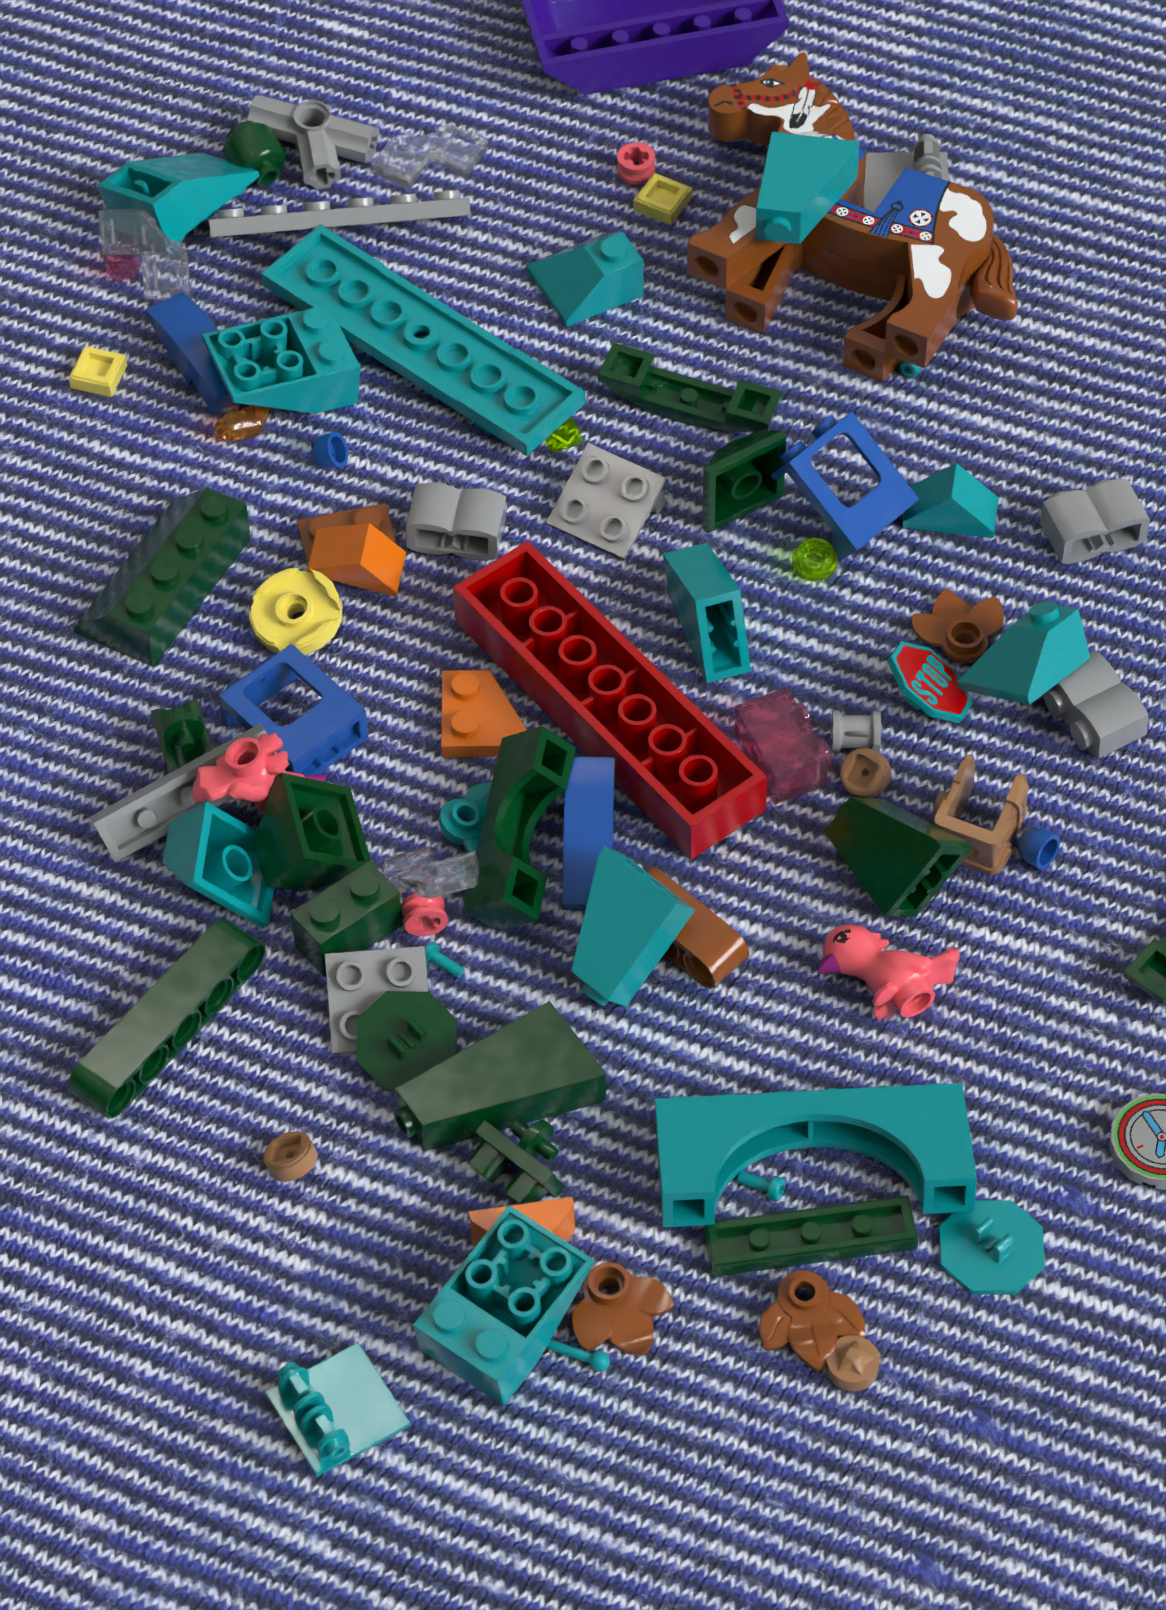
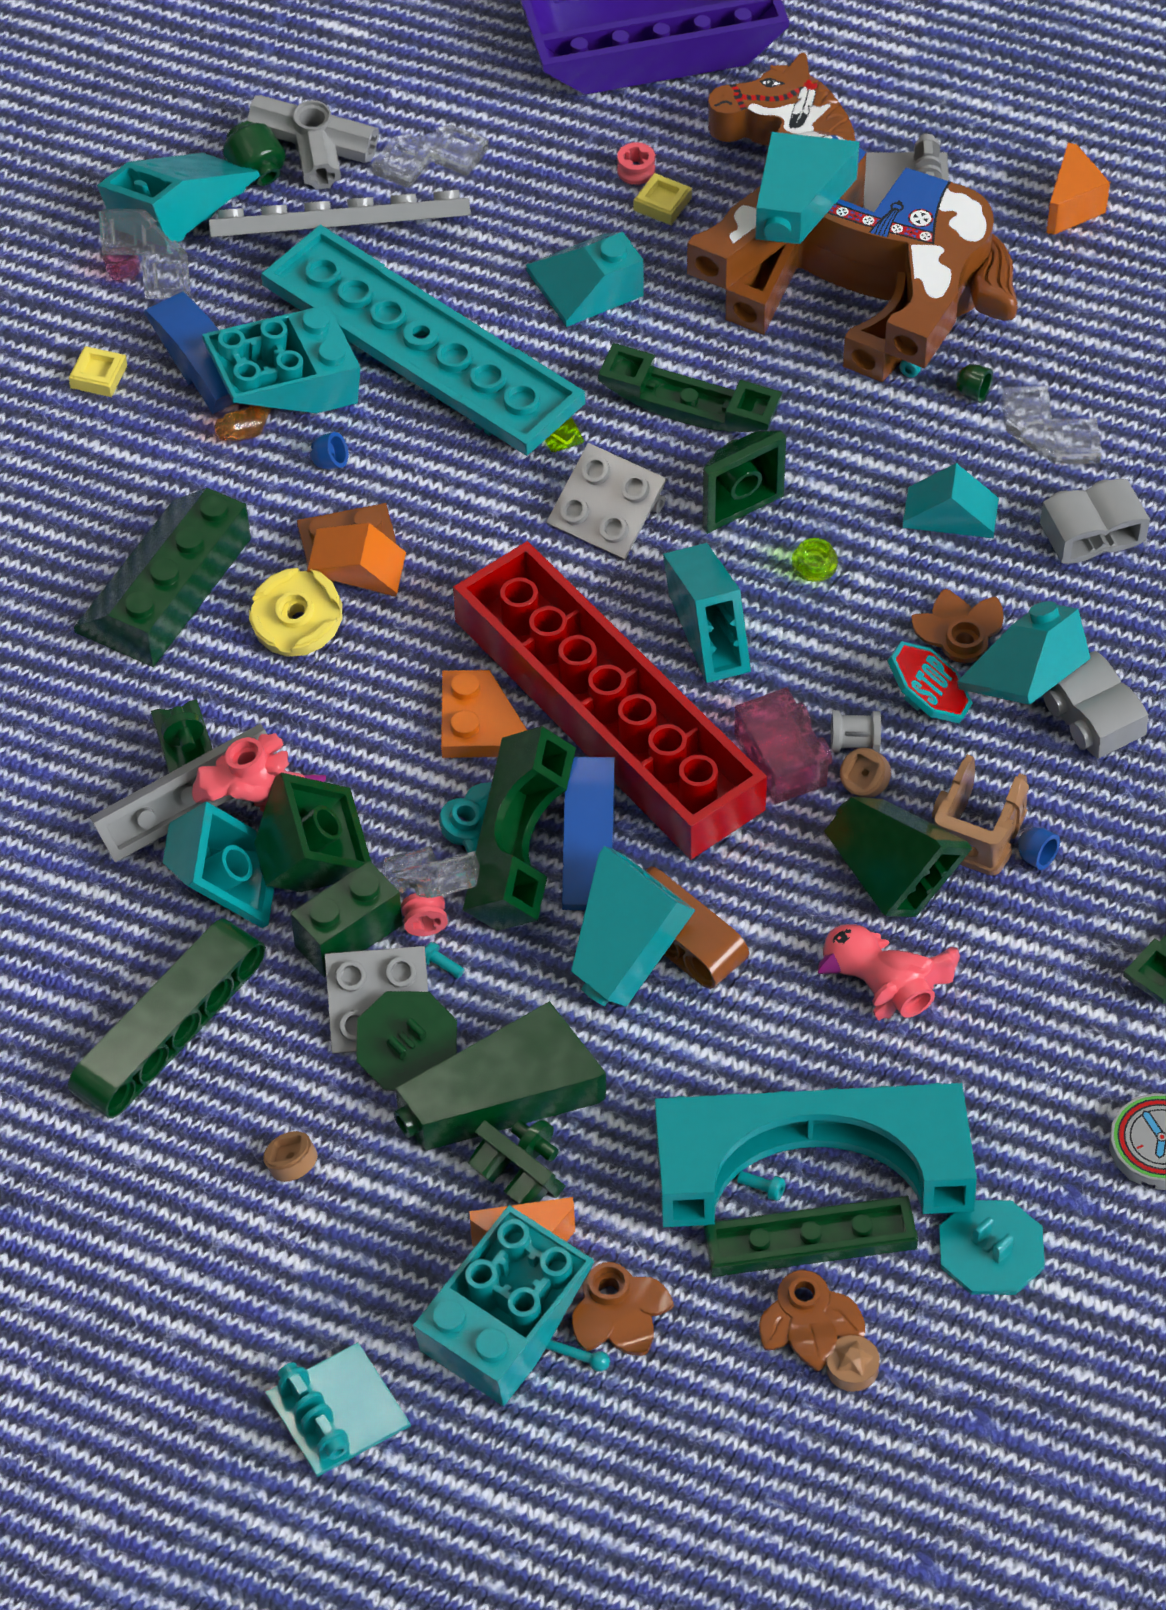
(315, 737): blue window -> none
(456, 521): light grey brick -> none
(873, 512): blue window -> none
(974, 382): none -> dark green hinge
(1060, 441): none -> clear tile
(1078, 192): none -> orange slope

